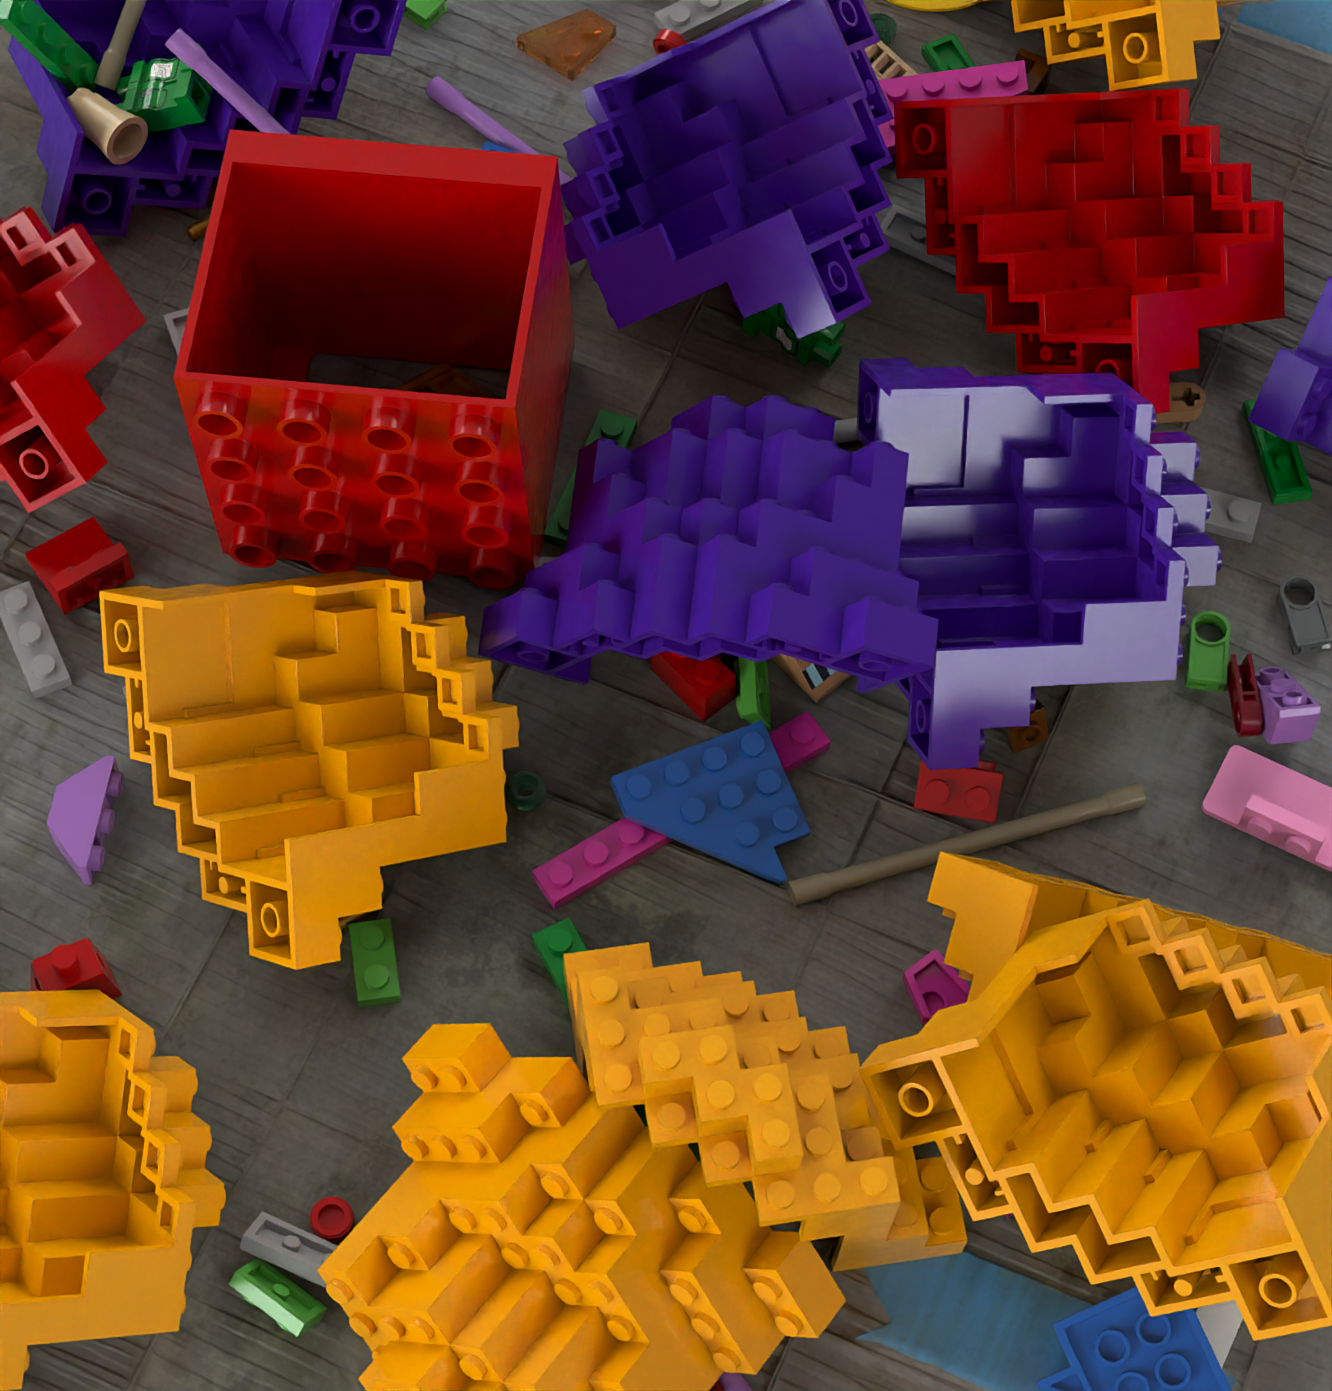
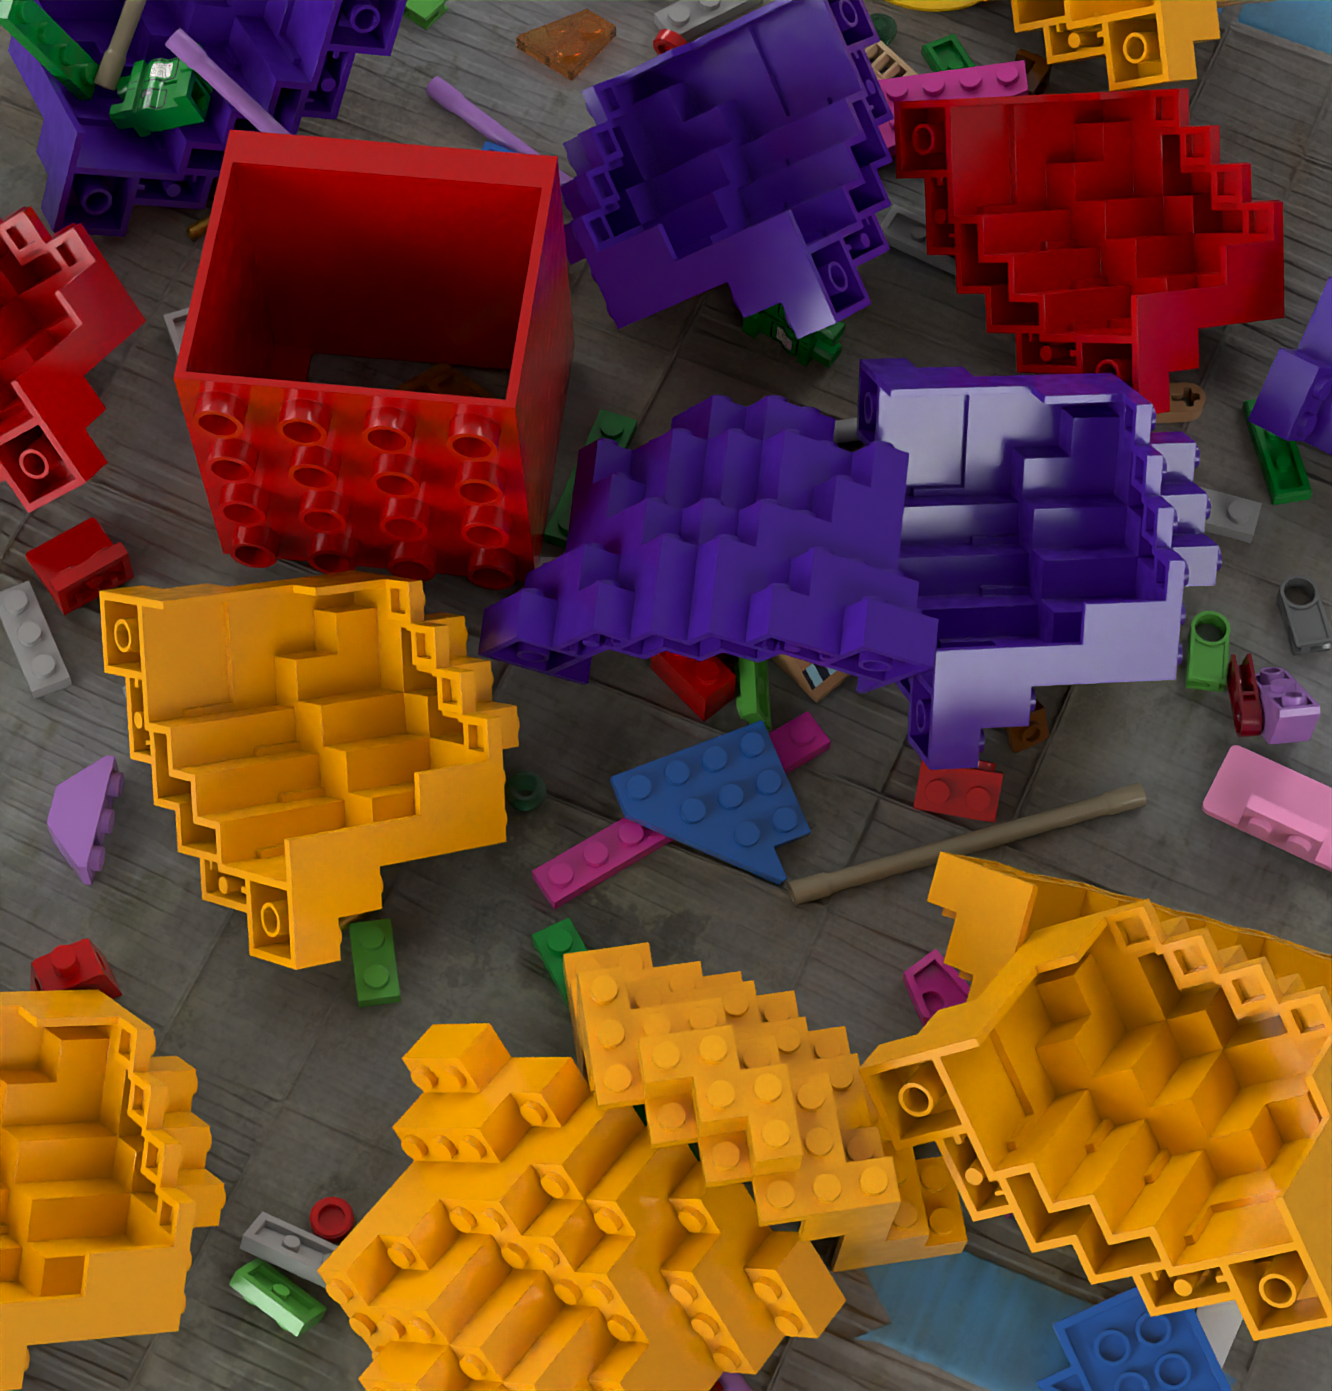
(108, 126): tan plant -> none

